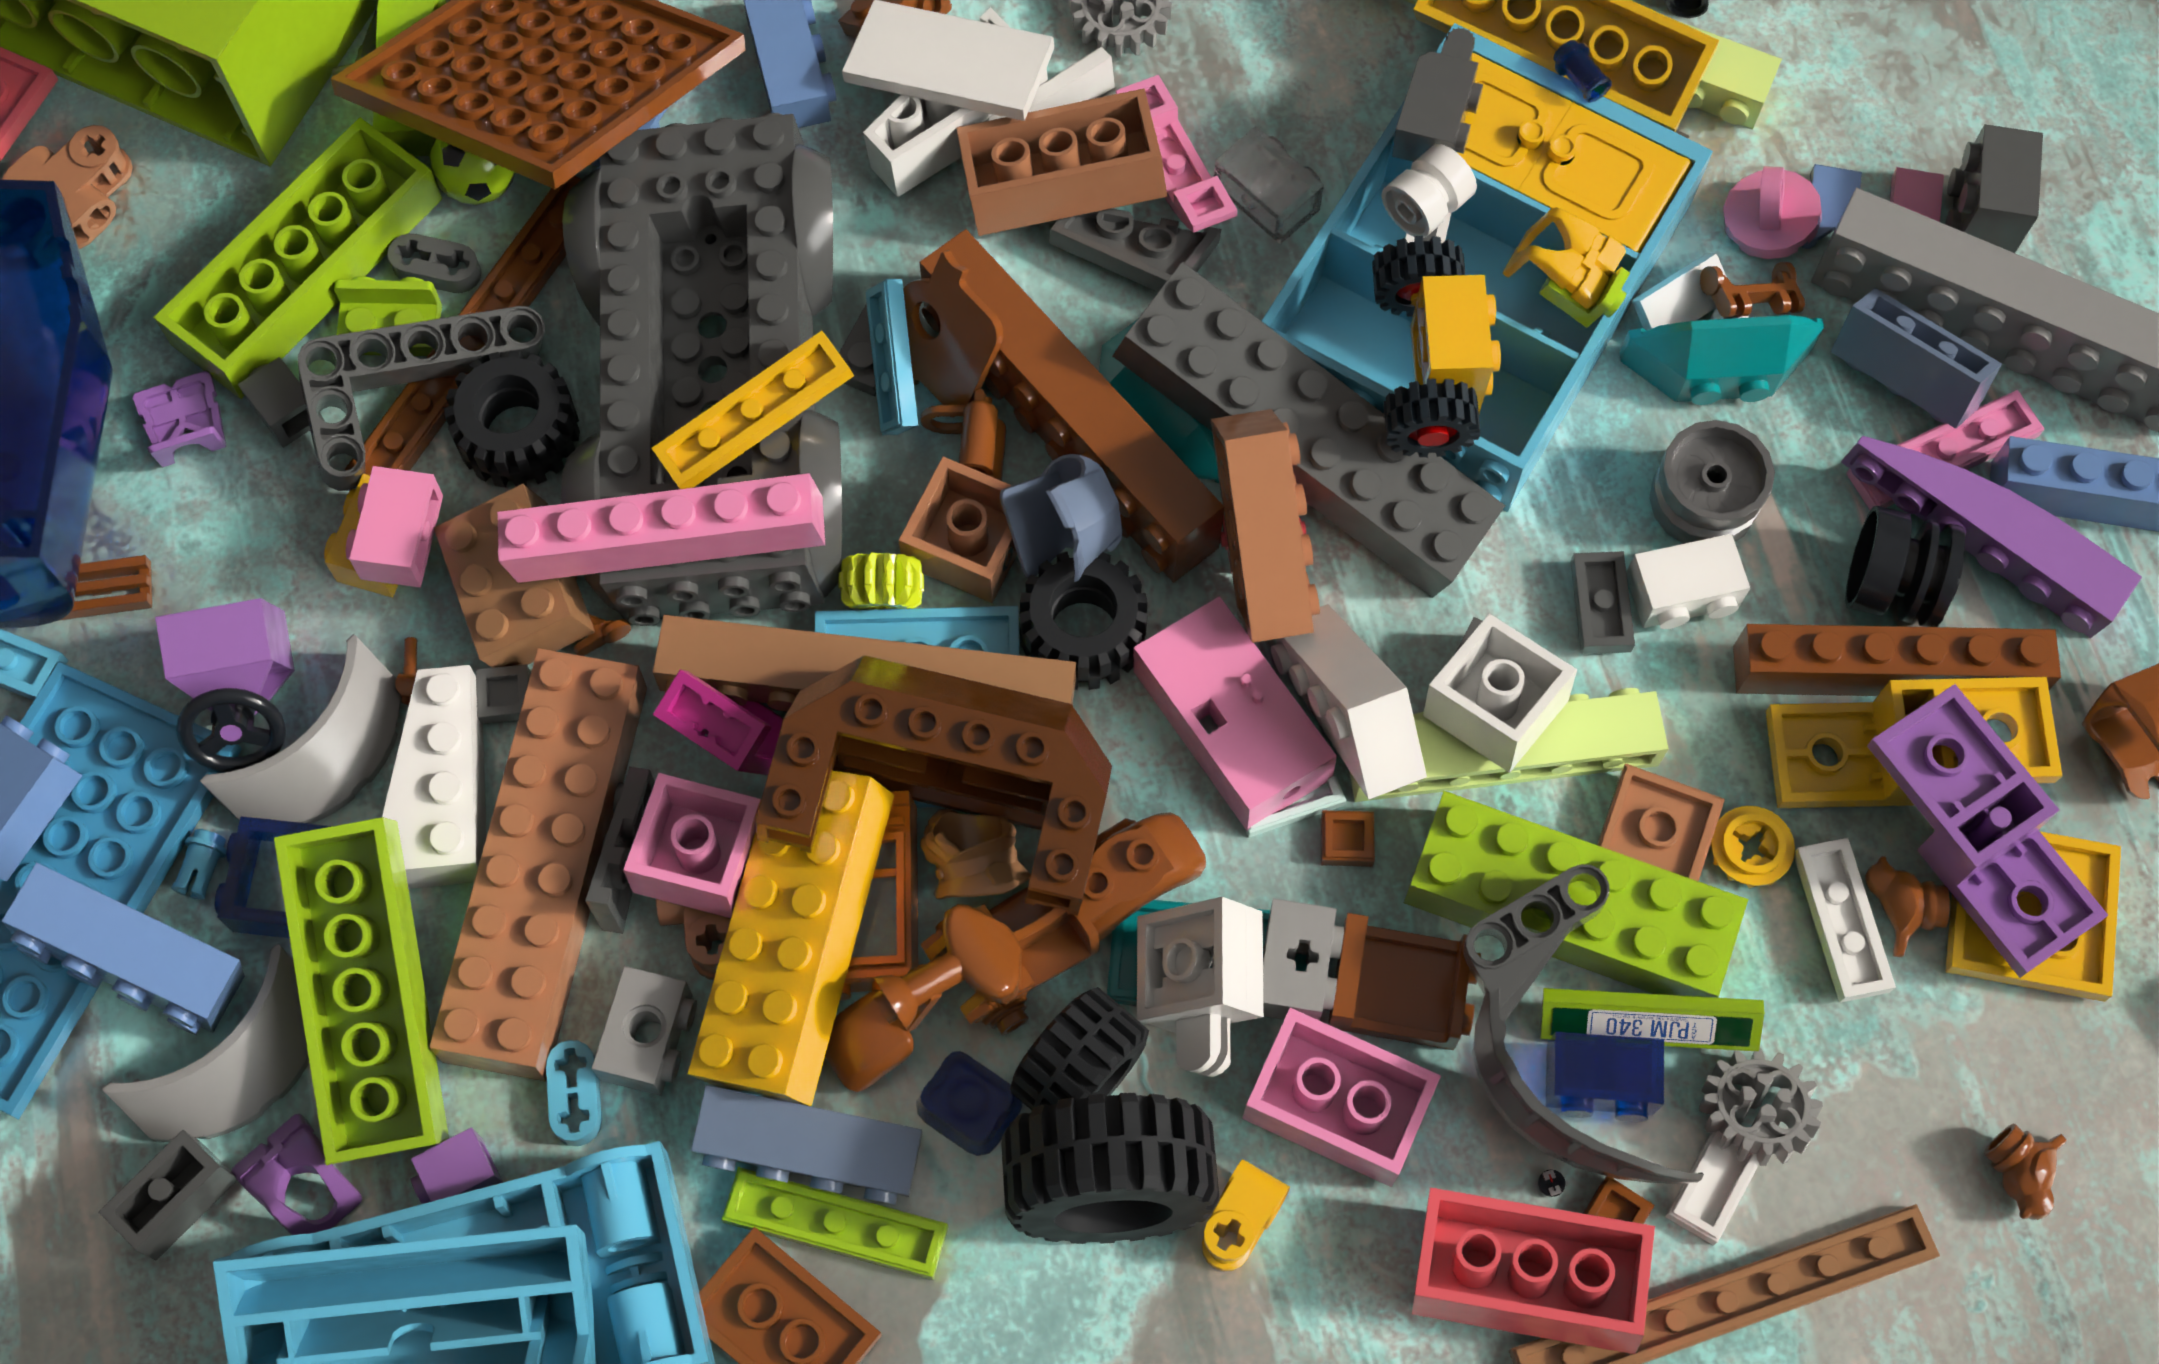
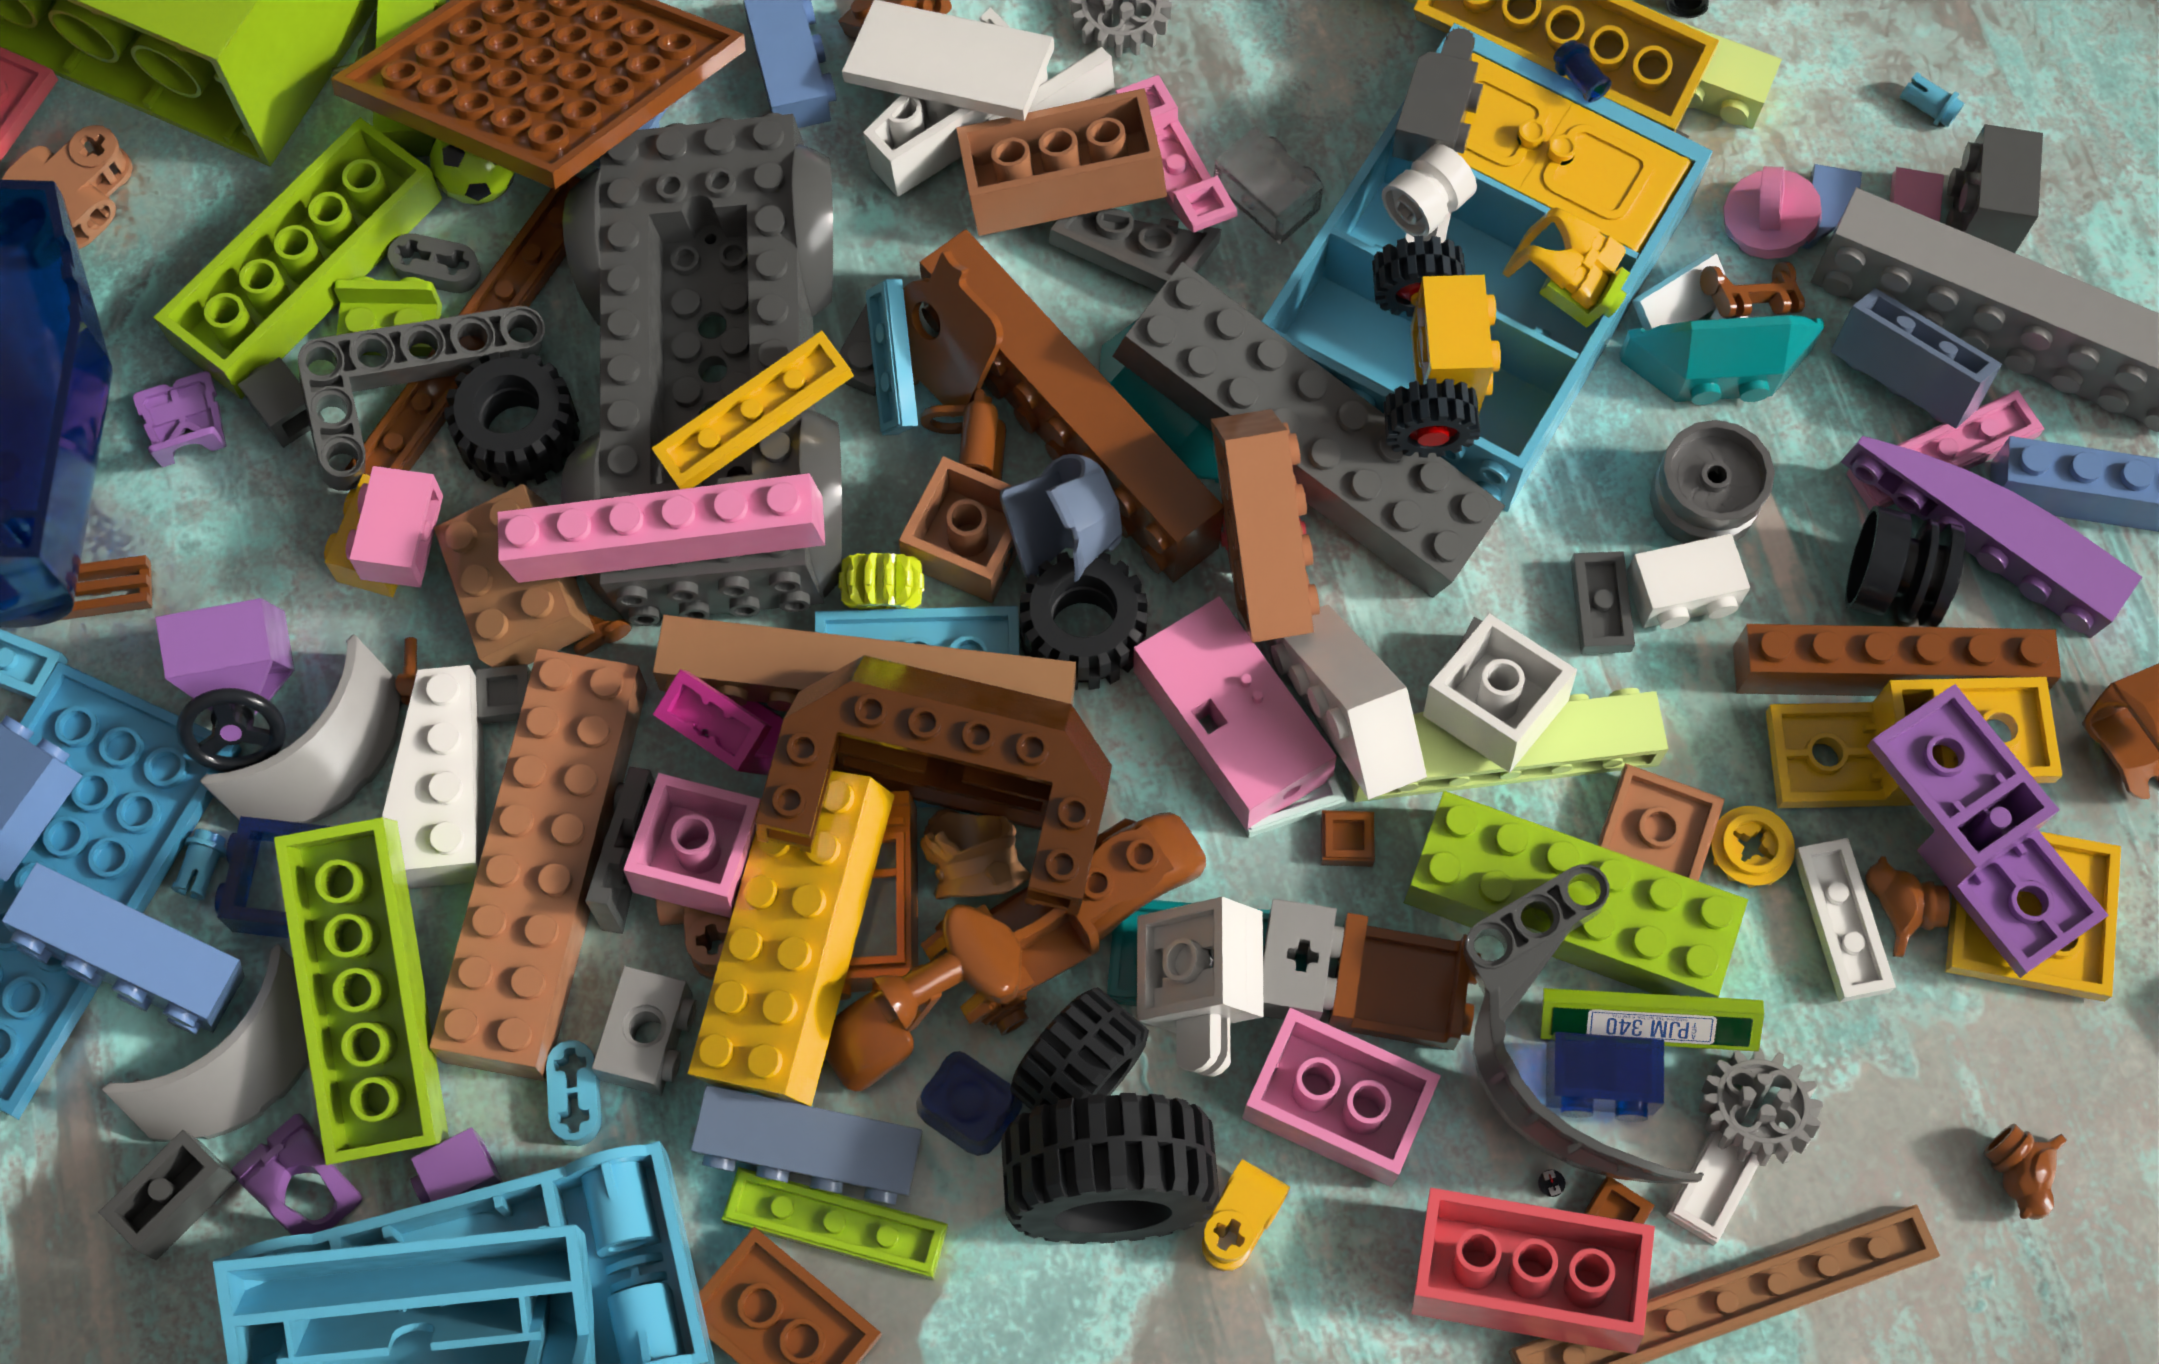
(1932, 100): none -> medium azure pin

